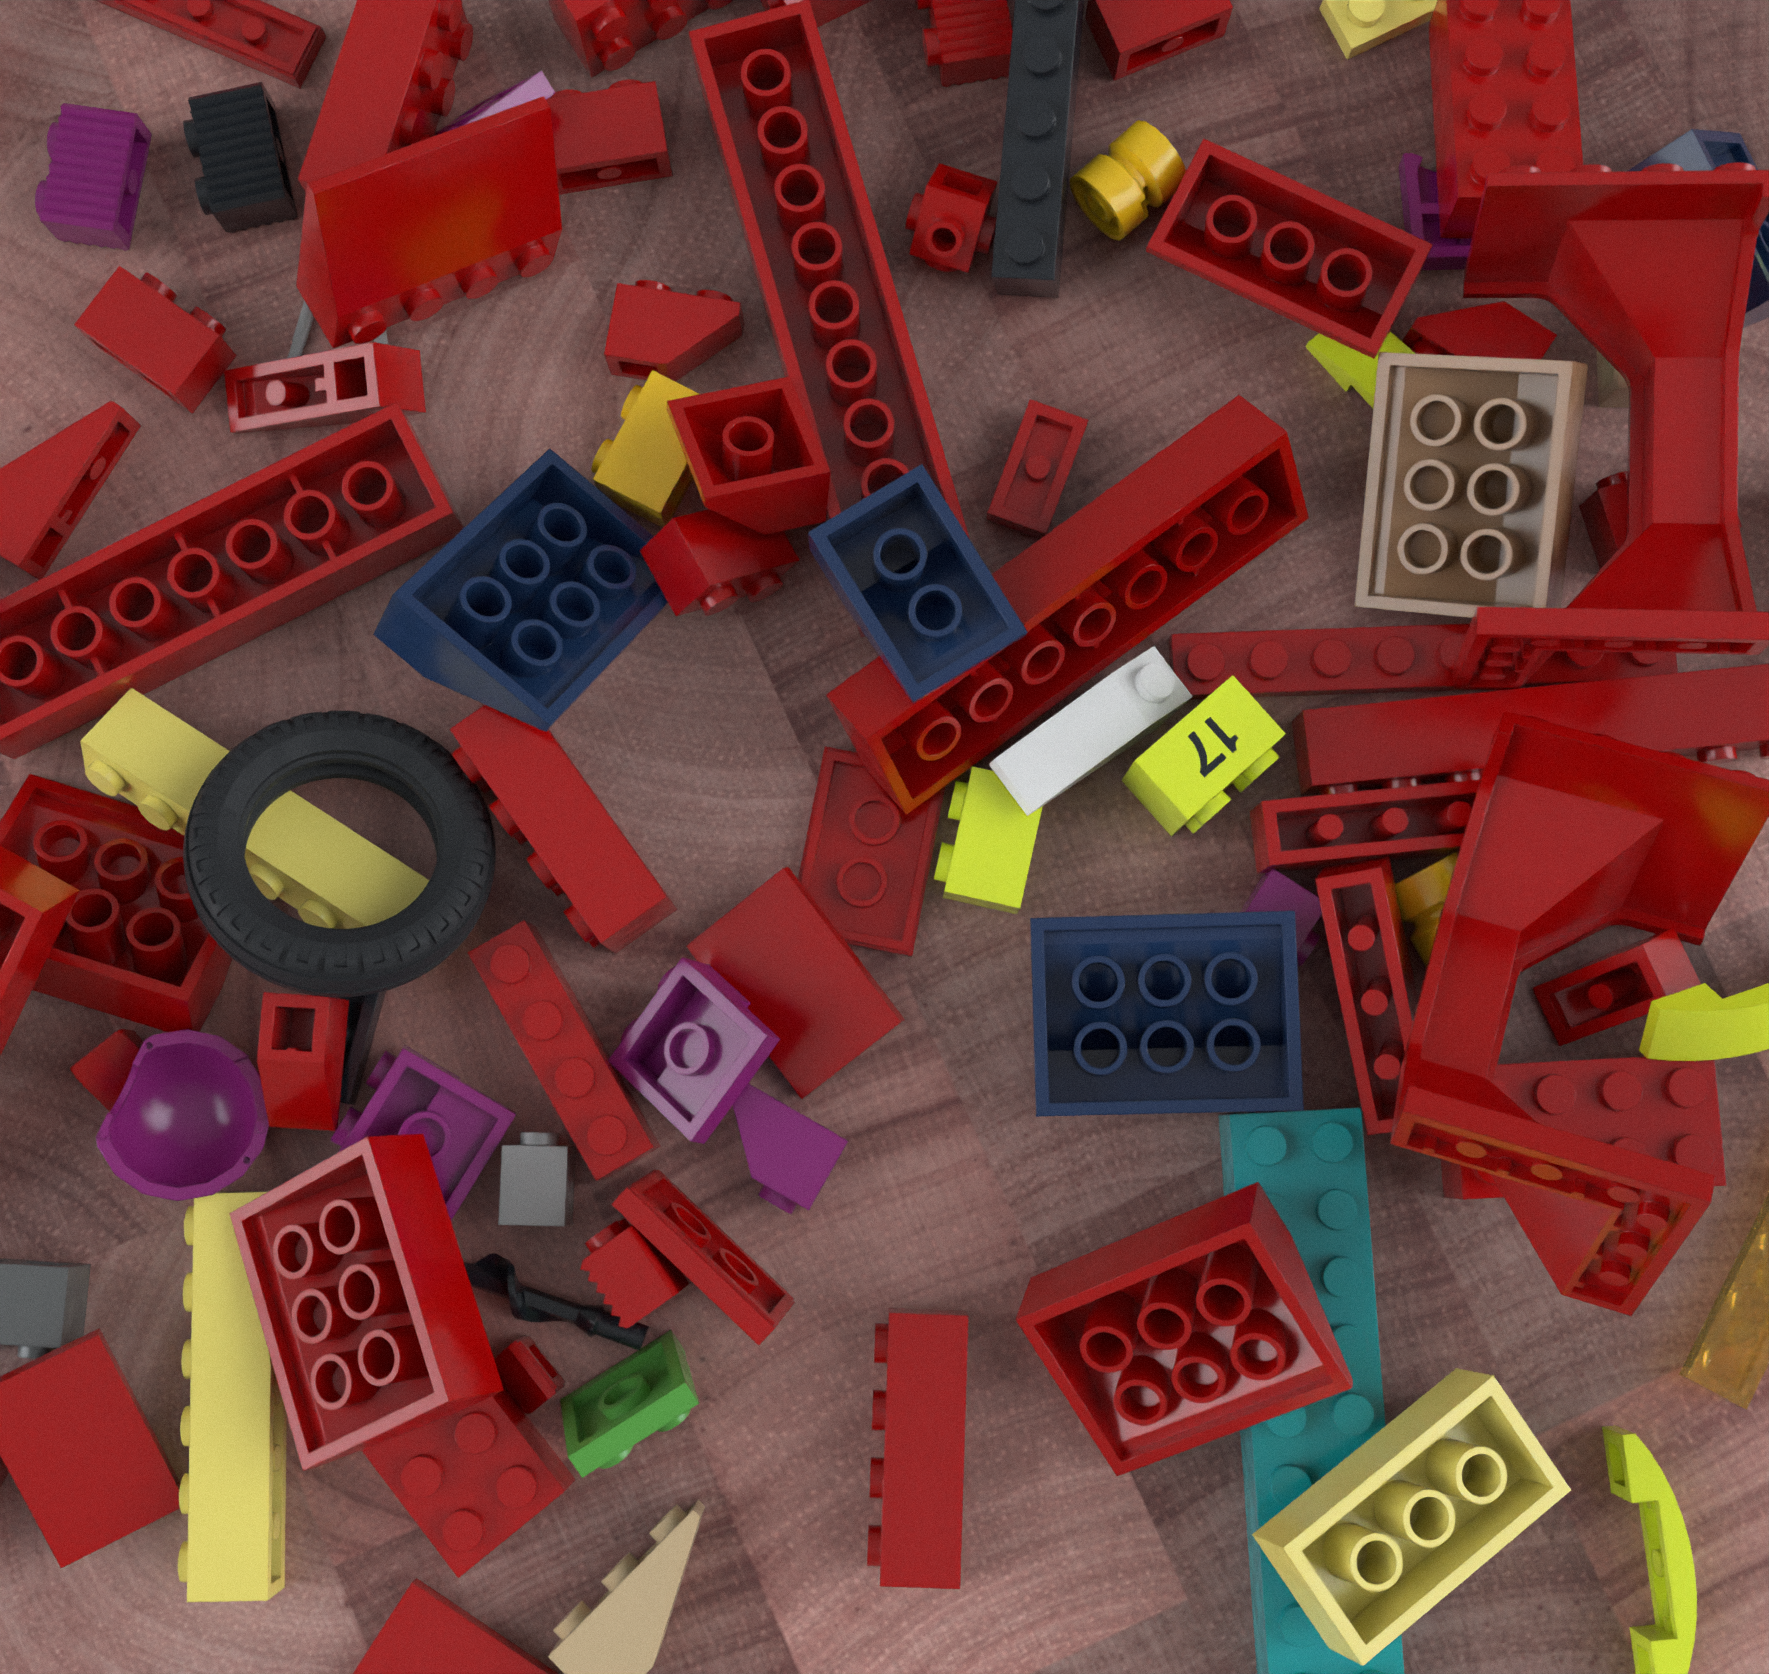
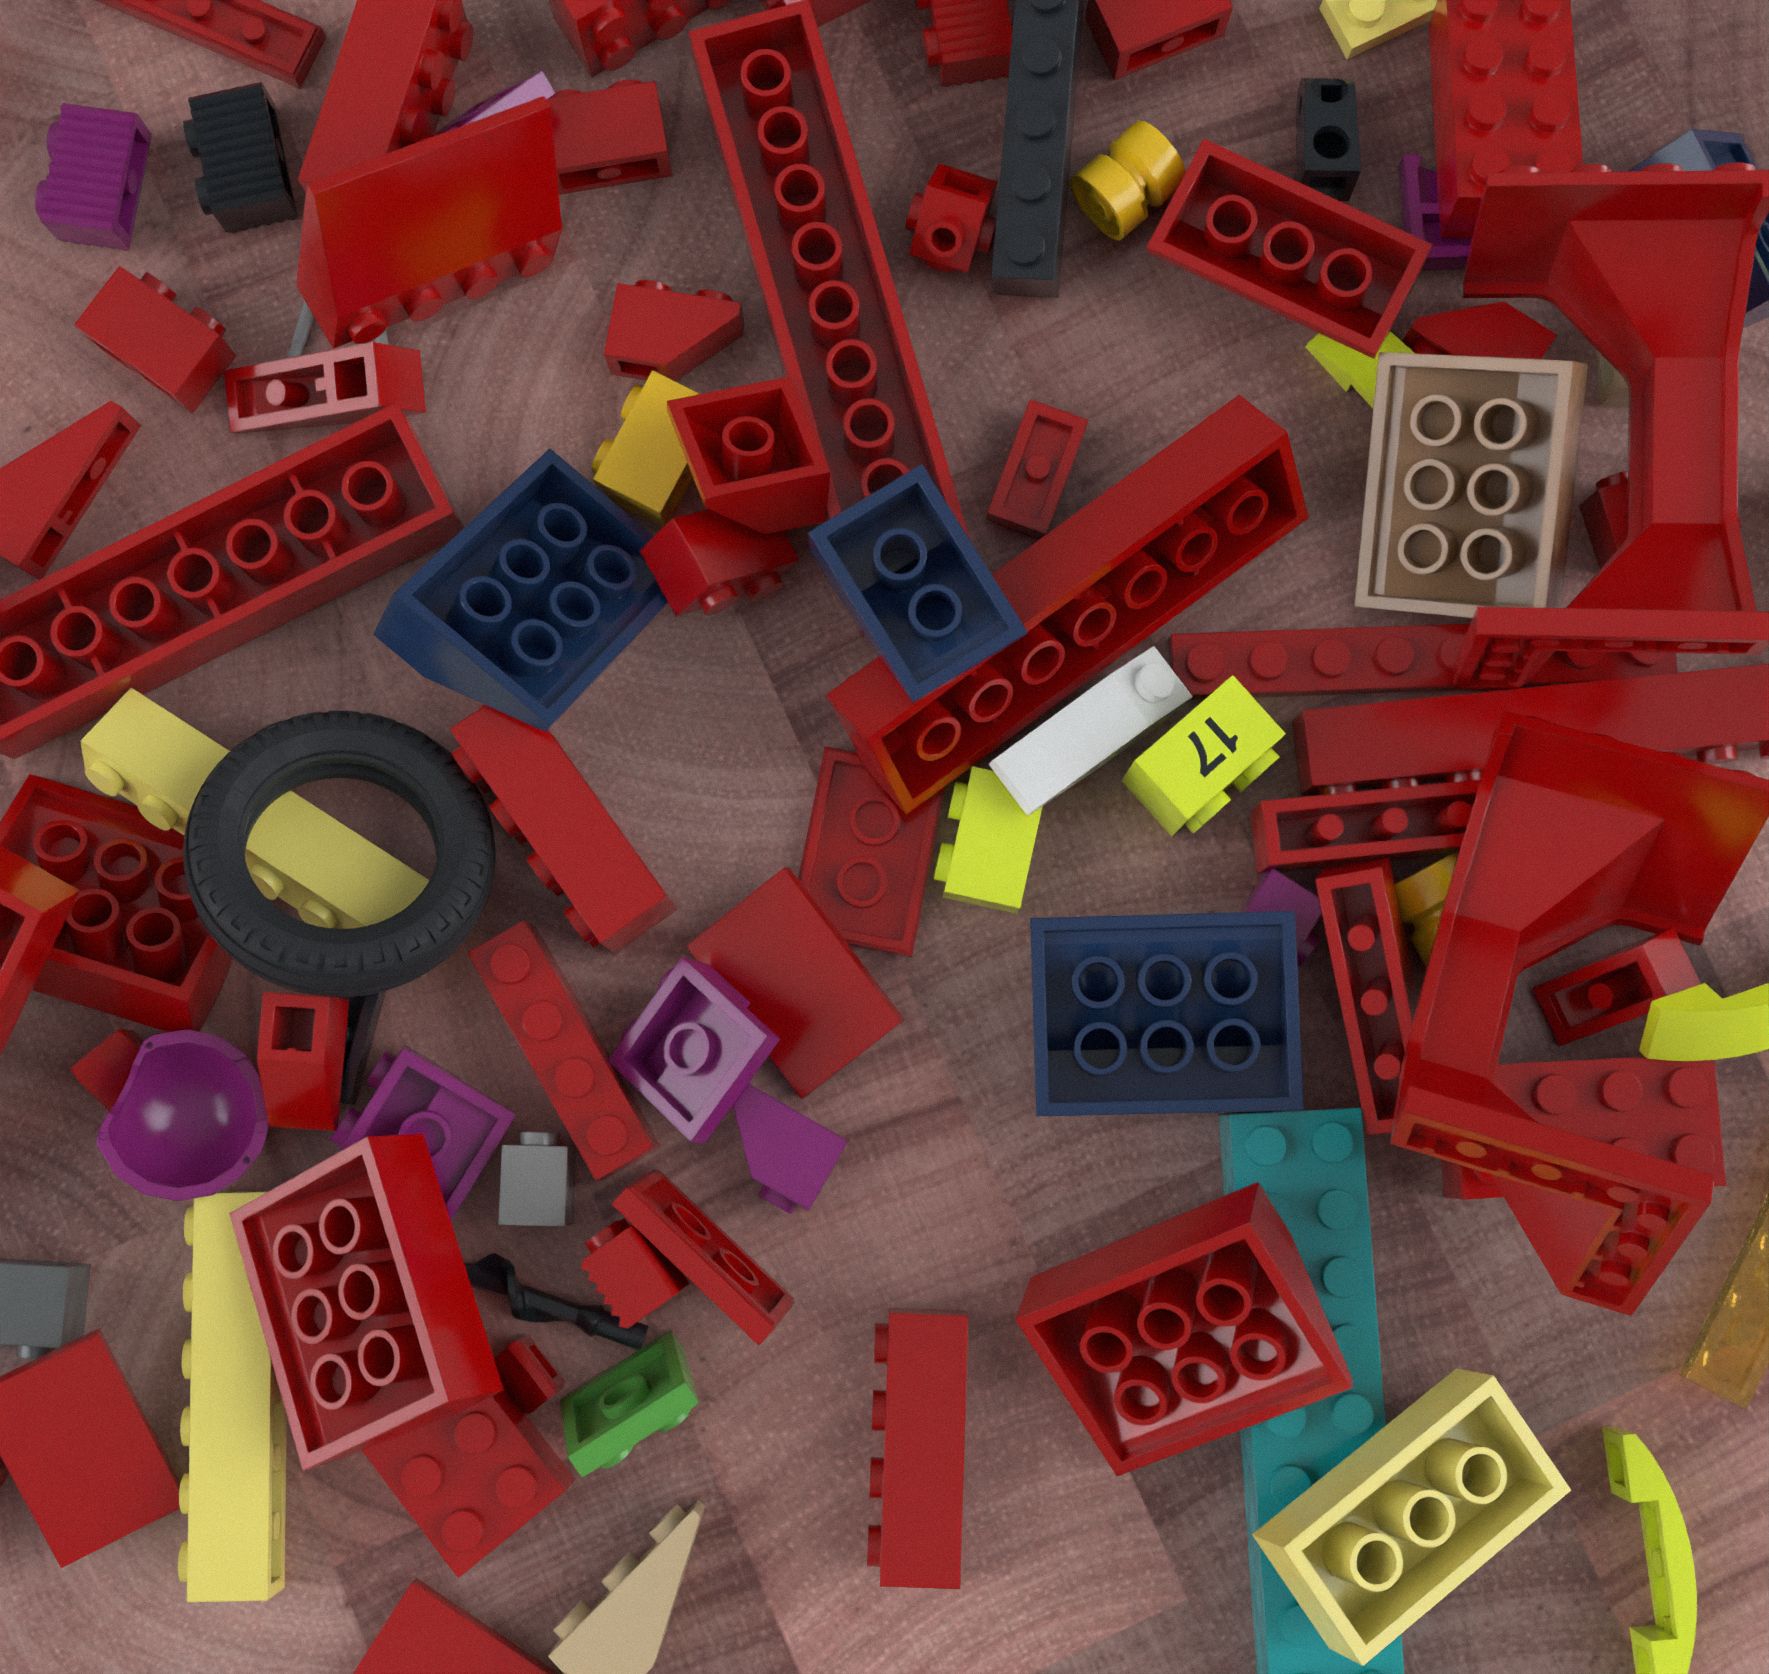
(1327, 136): none -> black leg

